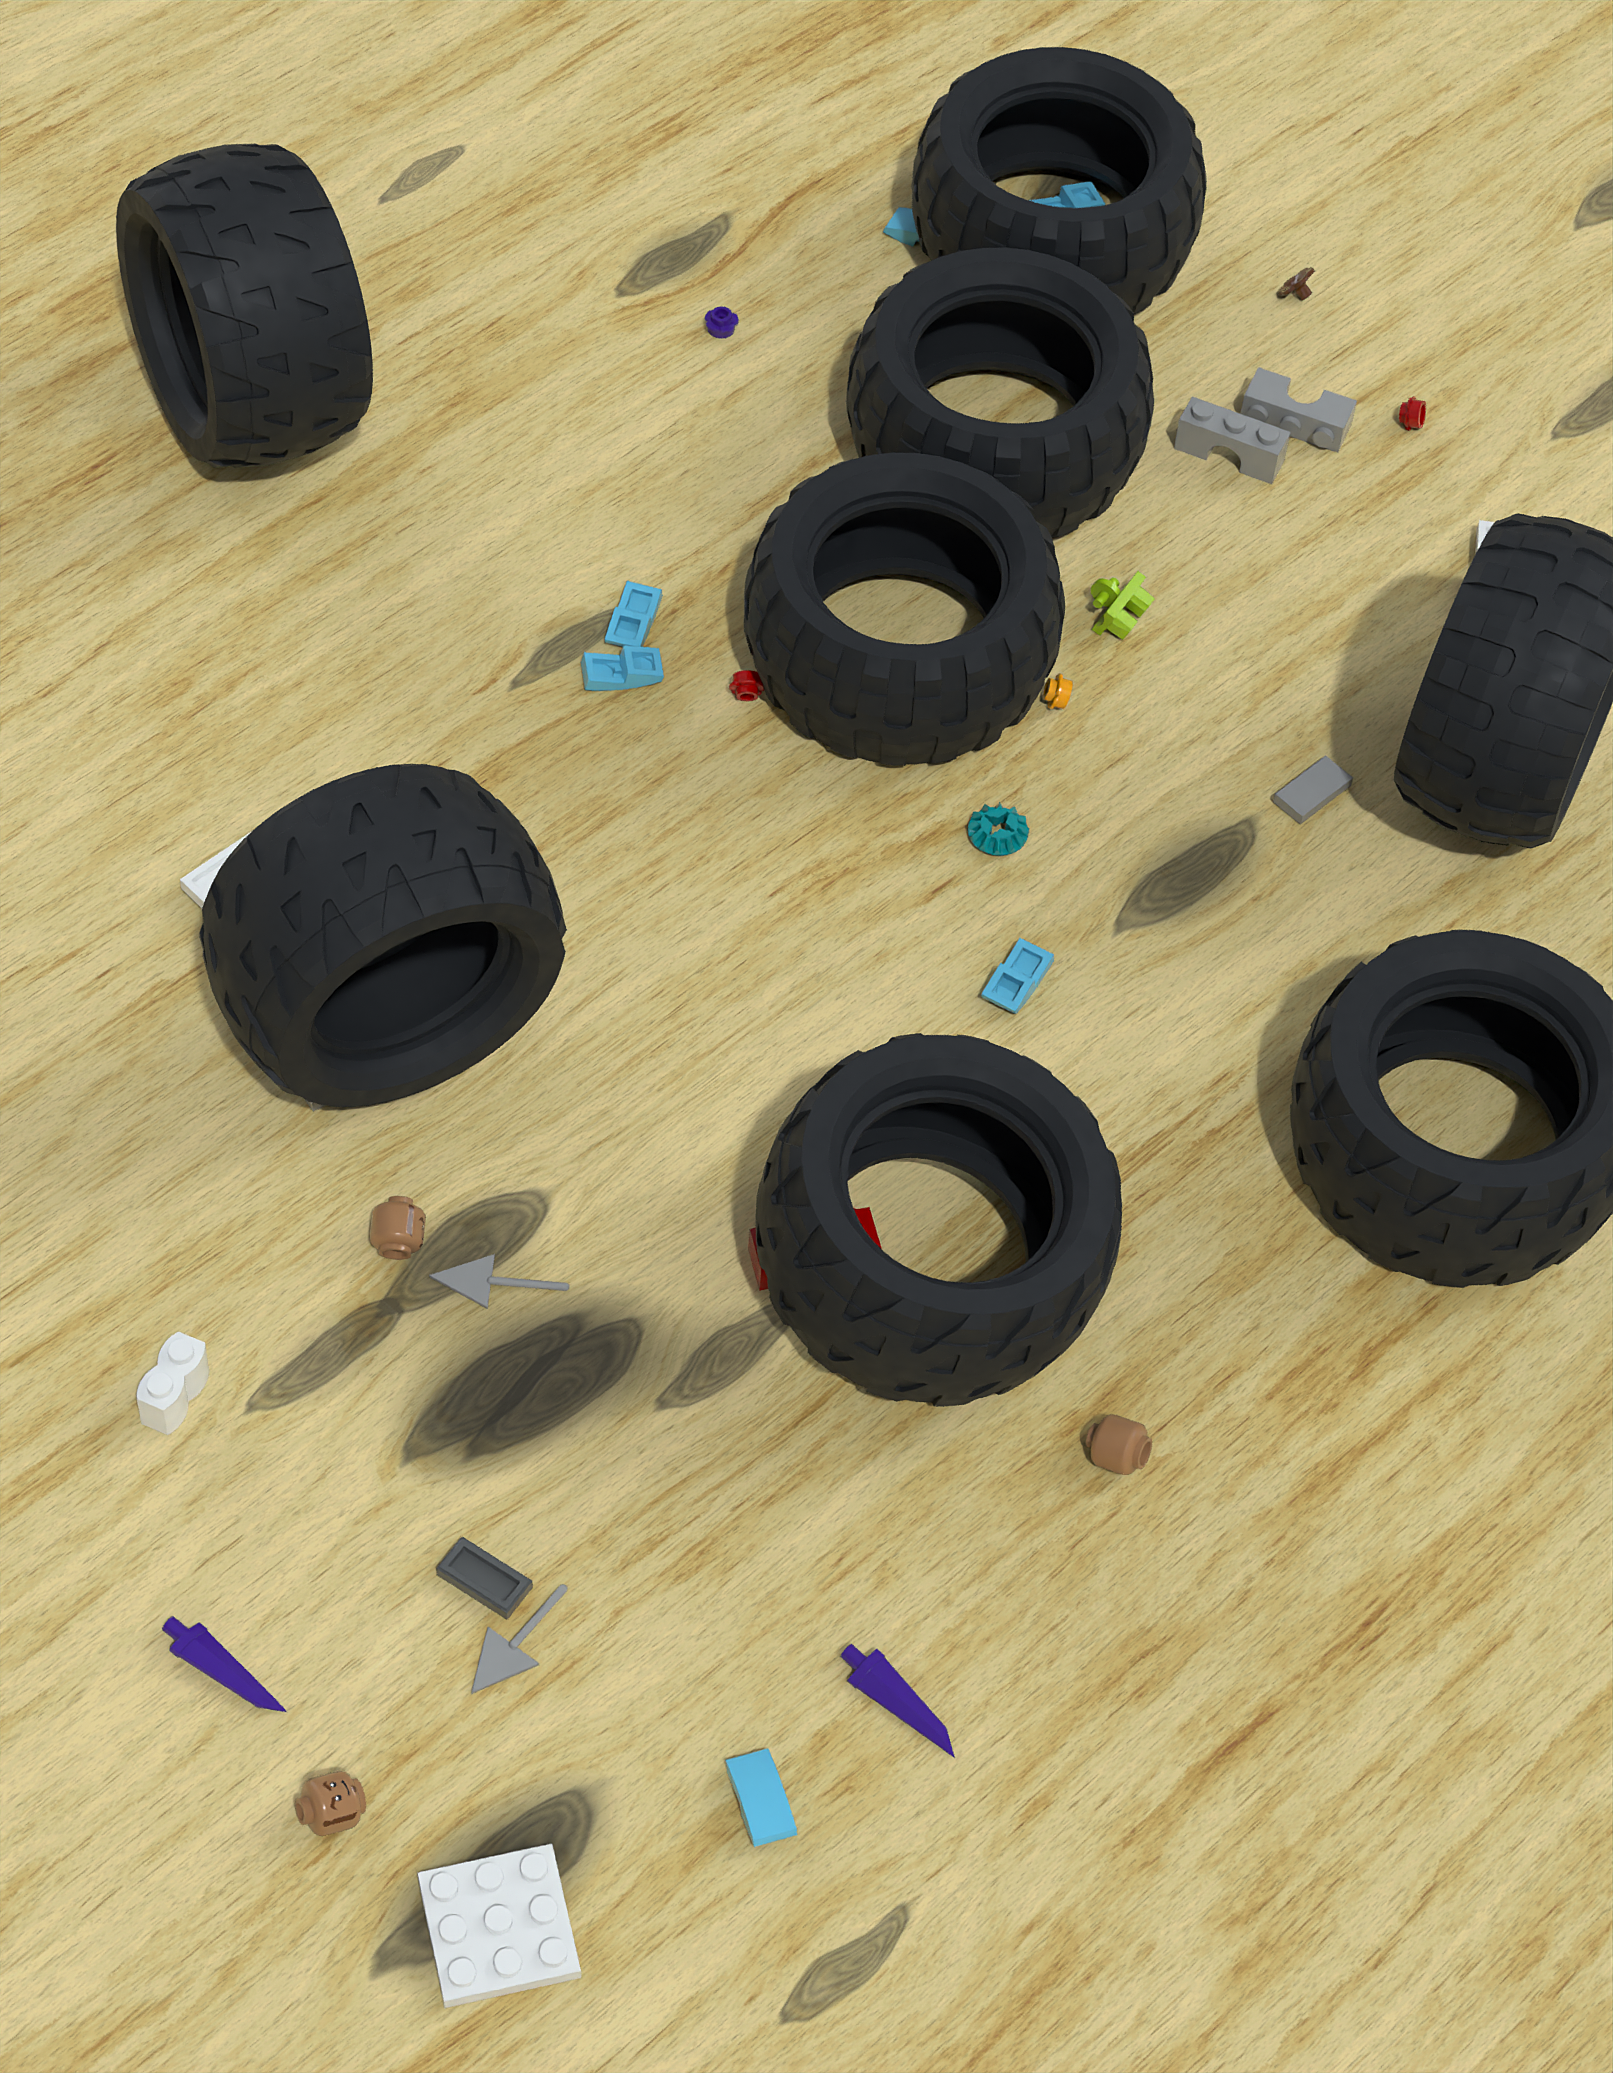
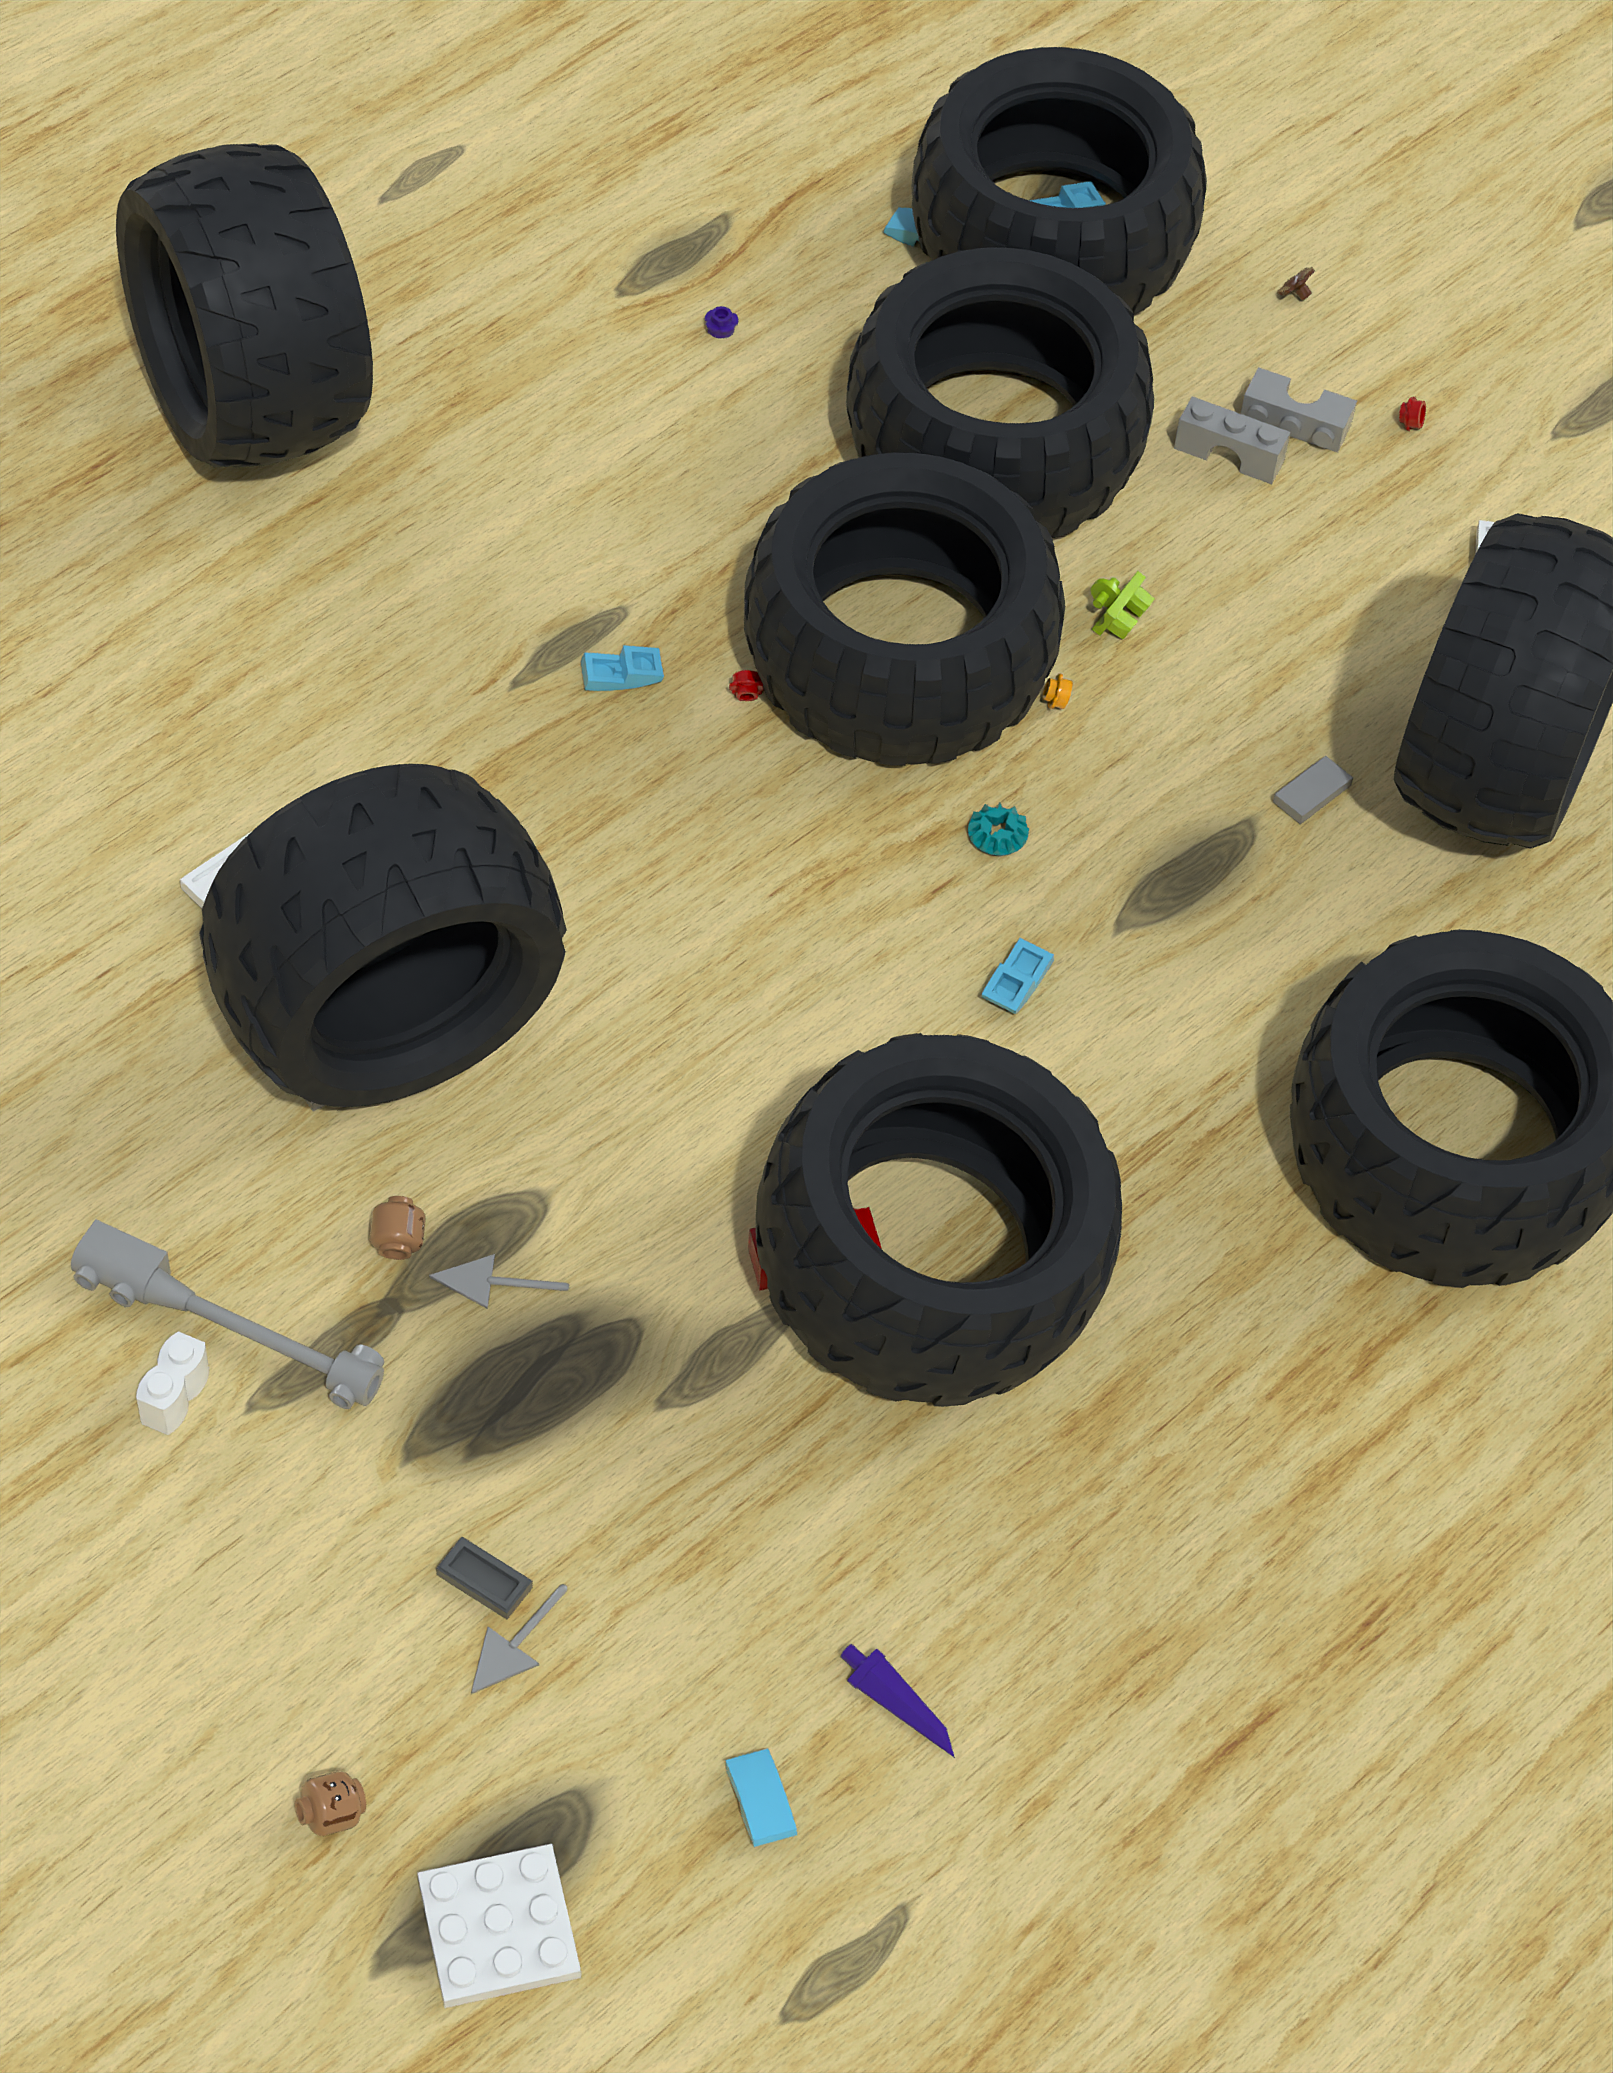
(144, 1274): none -> light grey bar
(210, 1657): dark purple bar -> none
(634, 615): medium azure slope -> none
(1119, 1444): medium nougat head -> none

